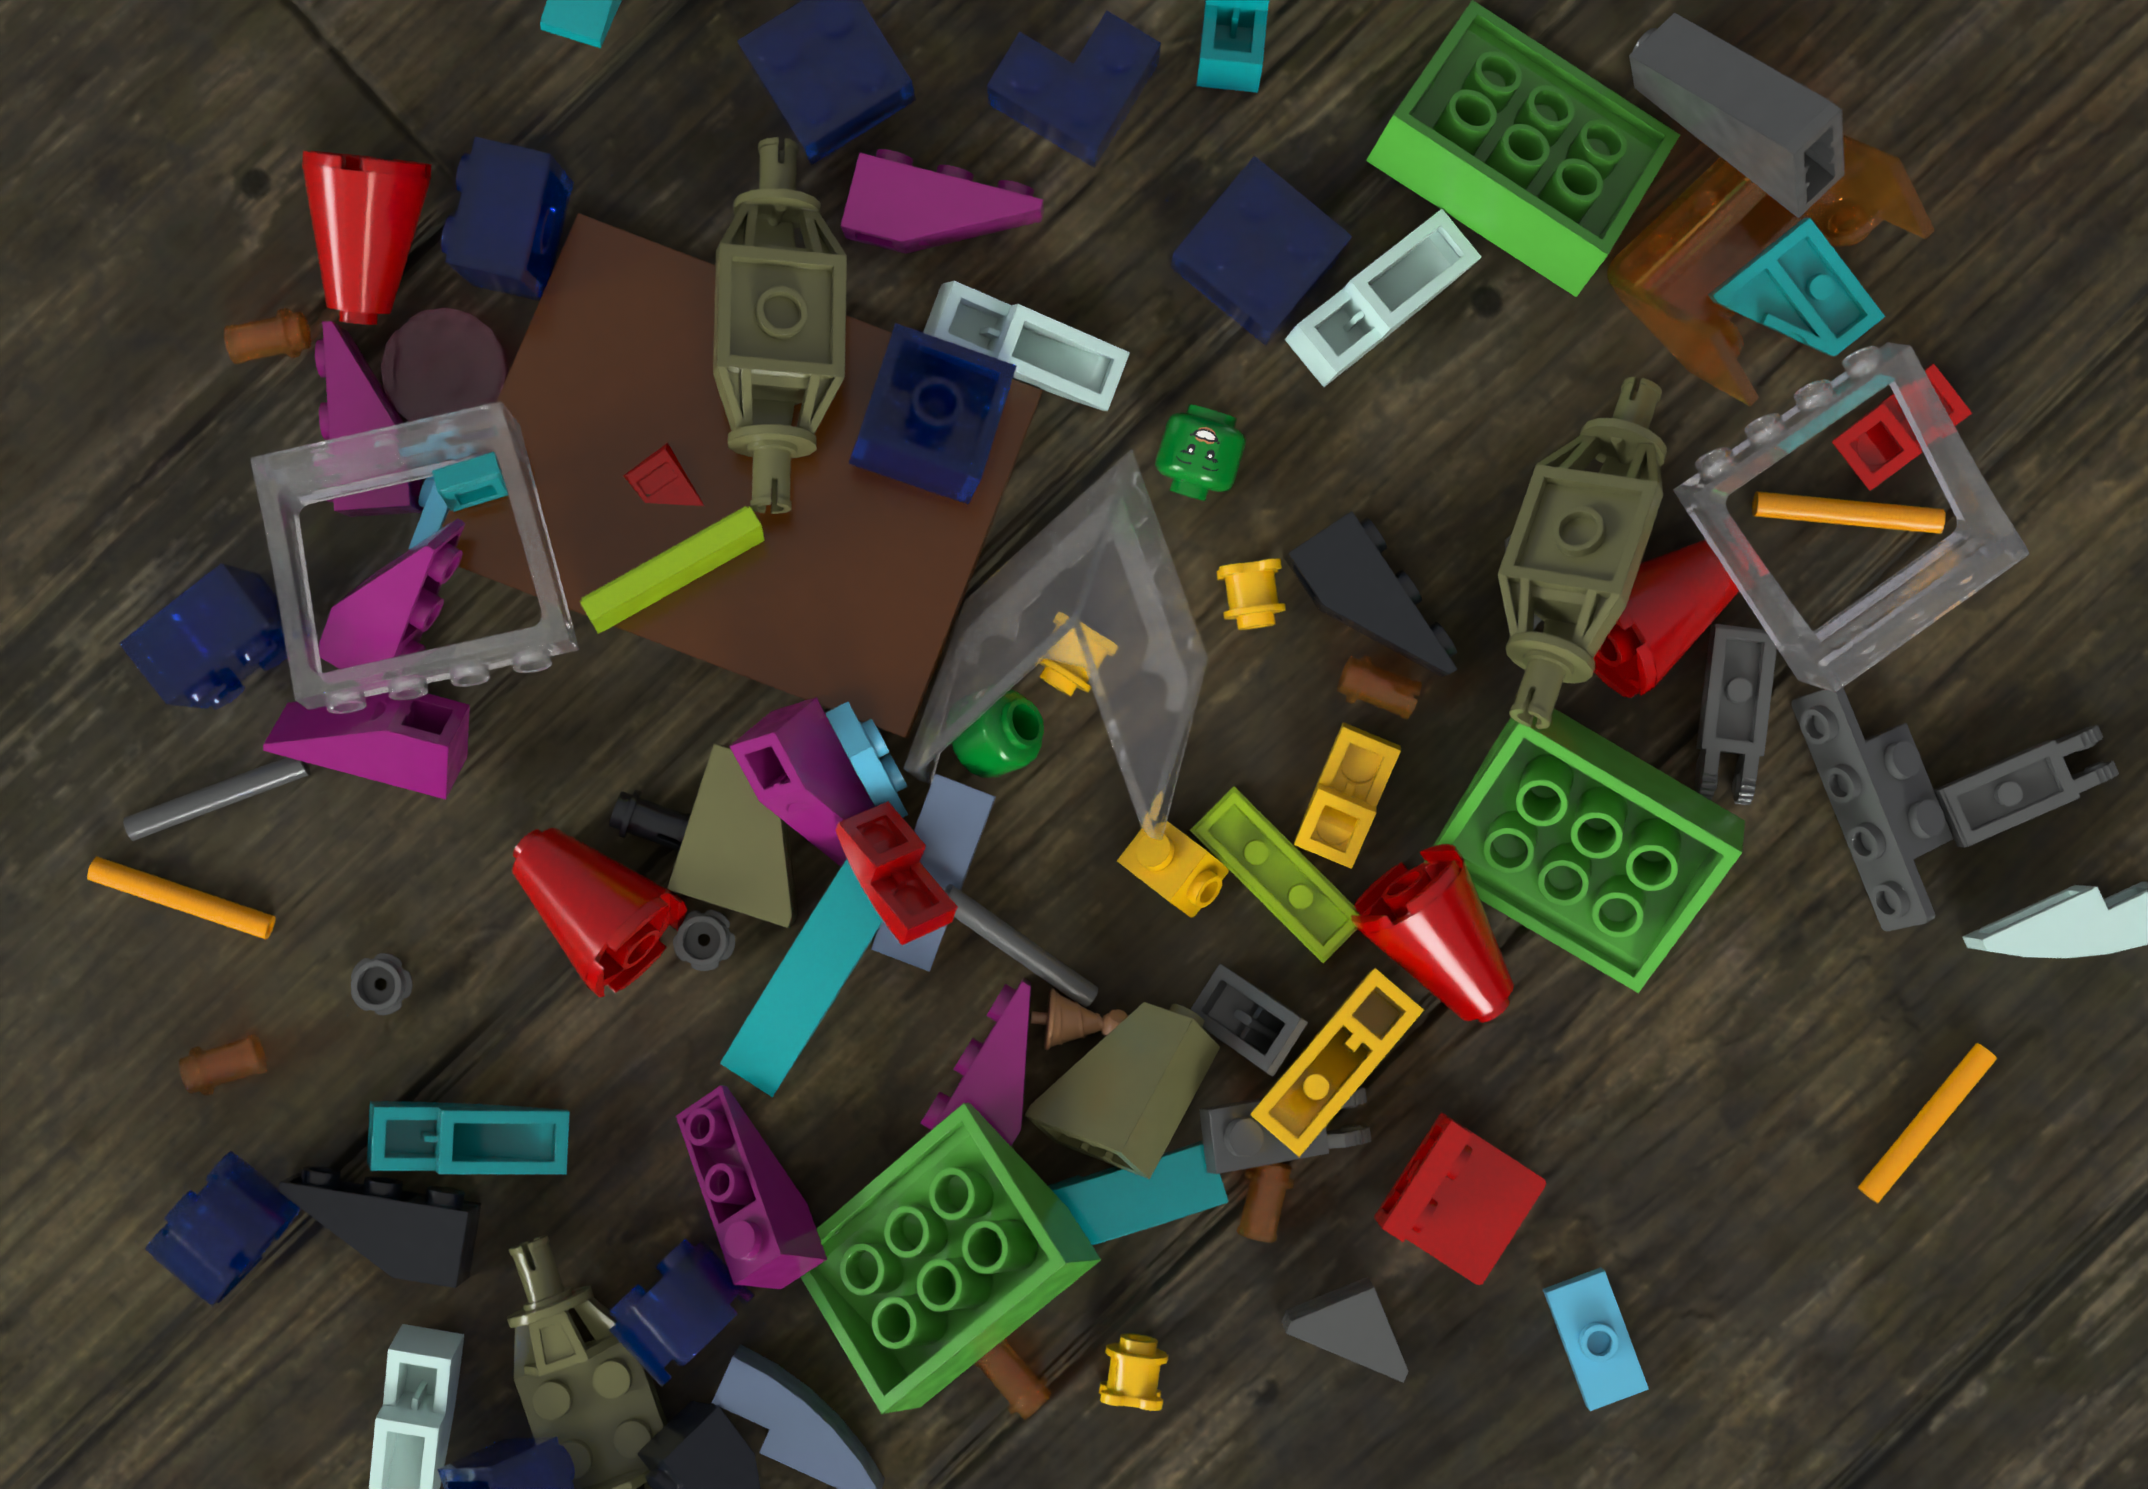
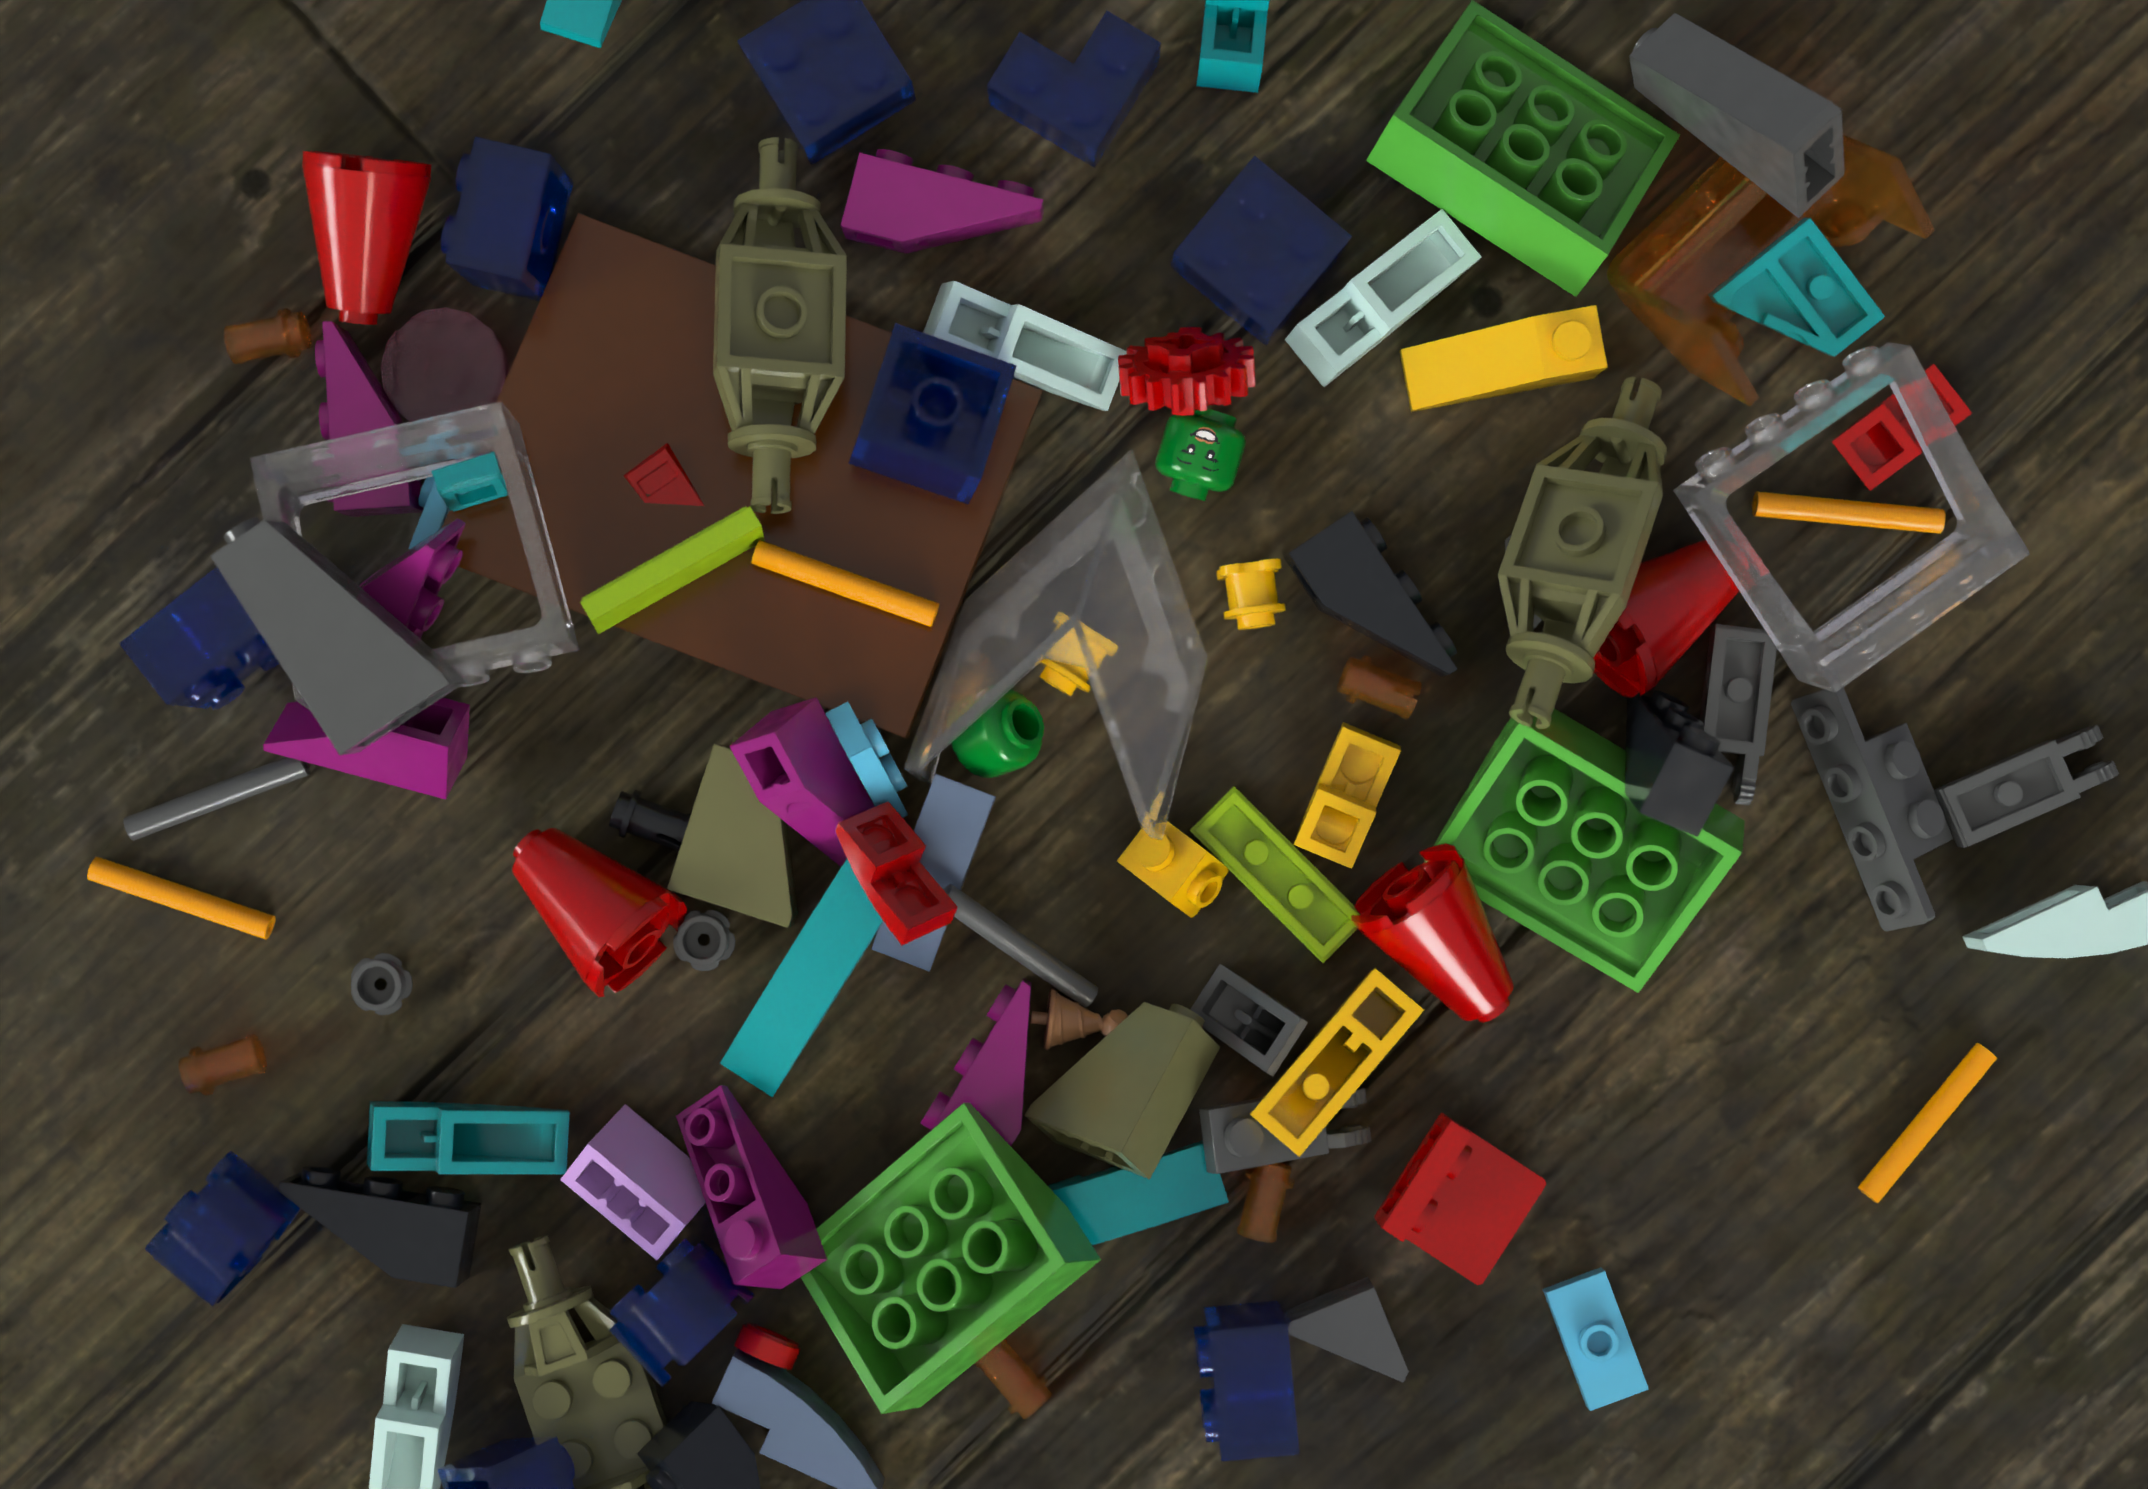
(333, 639): none -> dark grey slope
(637, 1181): none -> lavender brick
(767, 1345): none -> red tile
(845, 583): none -> light orange piece
(1134, 1373): yellow brick -> none
(1187, 371): none -> red gear
(1250, 1379): none -> clear blue brick
(1505, 359): none -> yellow slope
(1671, 763): none -> black slope

